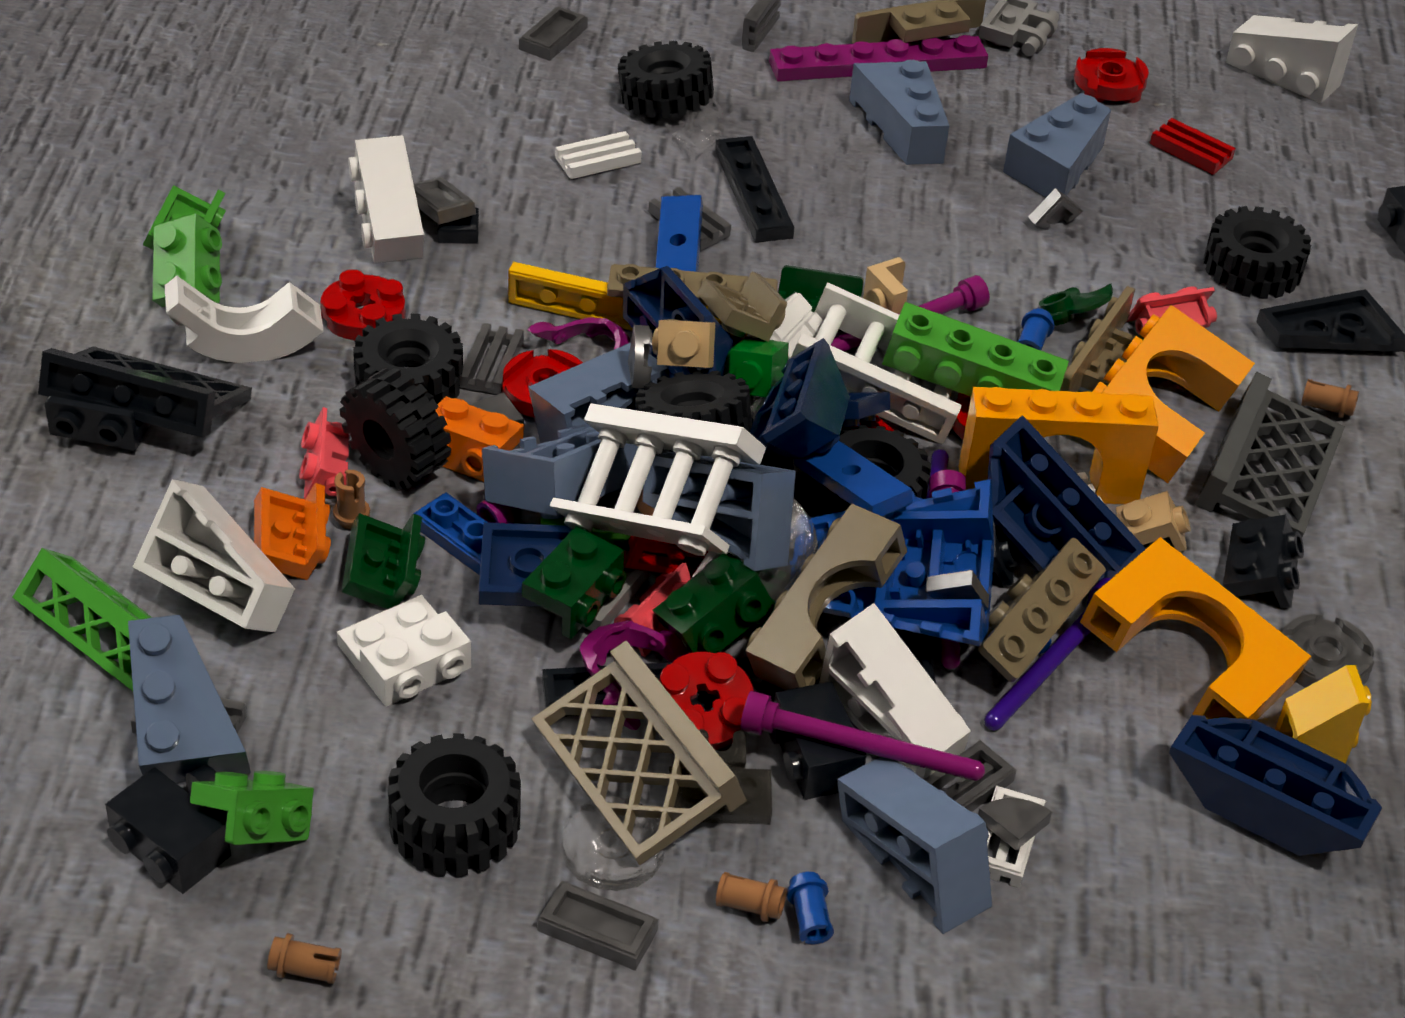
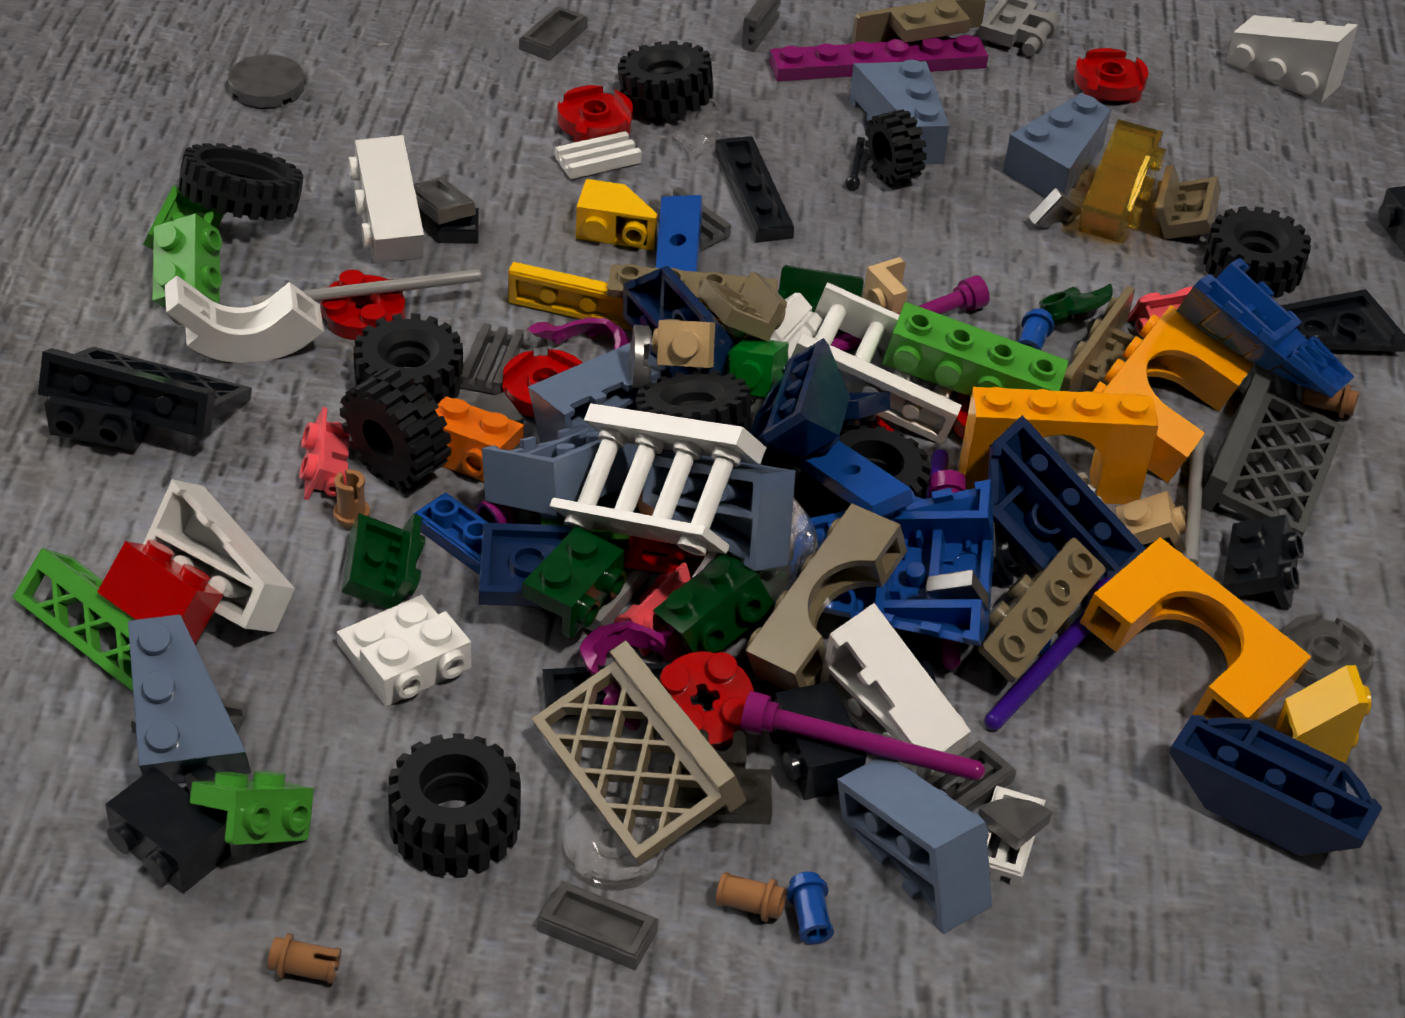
(152, 585): none -> red brick
(240, 181): none -> black tyre
(266, 80): none -> flat silver tile
(292, 530): orange bracket -> none
(387, 286): none -> light grey axle
(594, 114): none -> red plate
(615, 216): none -> yellow slope
(853, 182): none -> black hinge
(895, 146): none -> black tyre
(1122, 182): none -> clear yellow wedge
(1186, 206): none -> dark tan bracket
(1192, 146): red tile -> none
(1195, 501): none -> light grey axle
(1260, 330): none -> blue wedge

